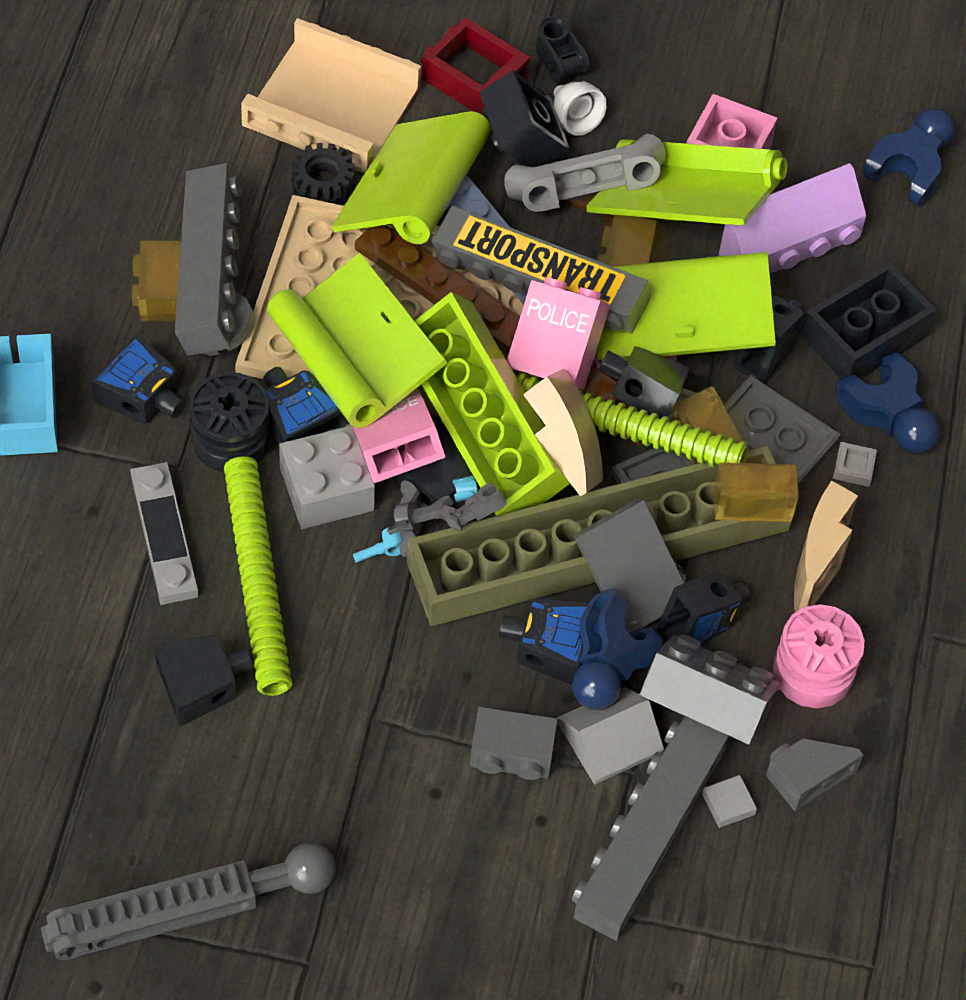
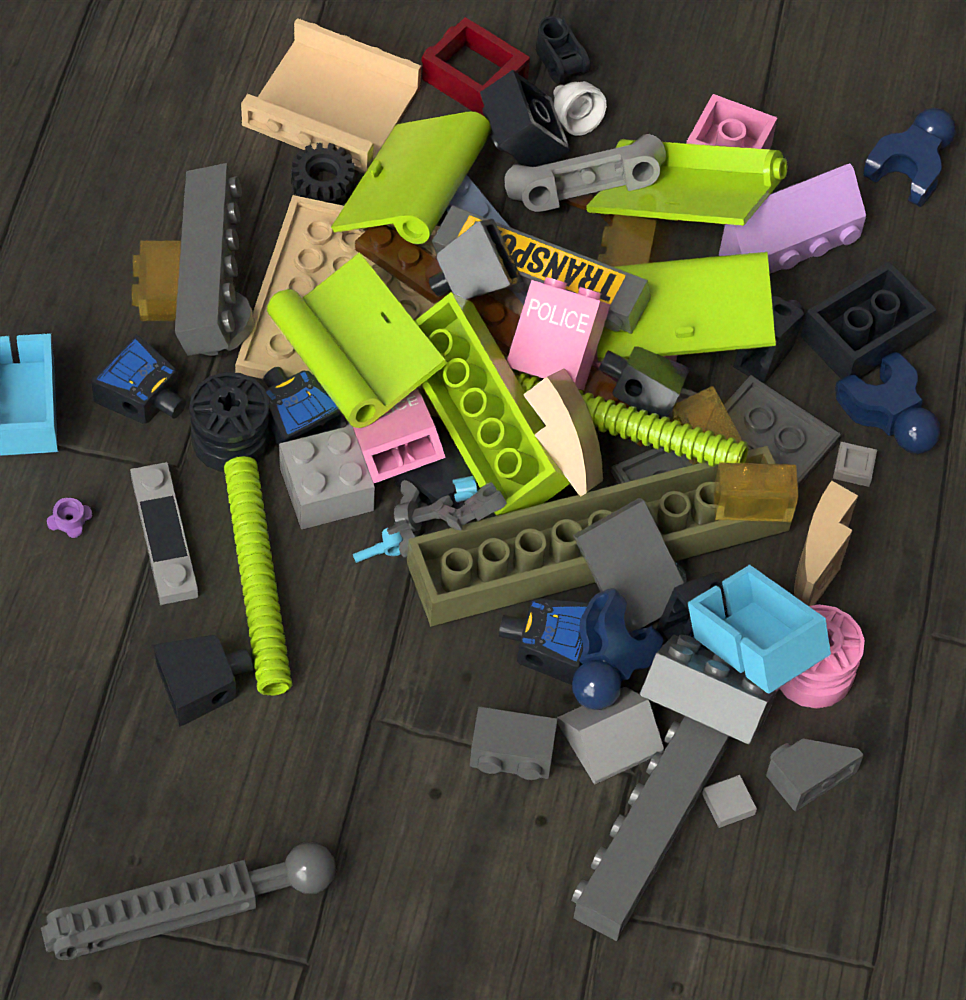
(69, 507): none -> medium lavender plate
(475, 263): none -> torso
(765, 630): none -> medium azure piece

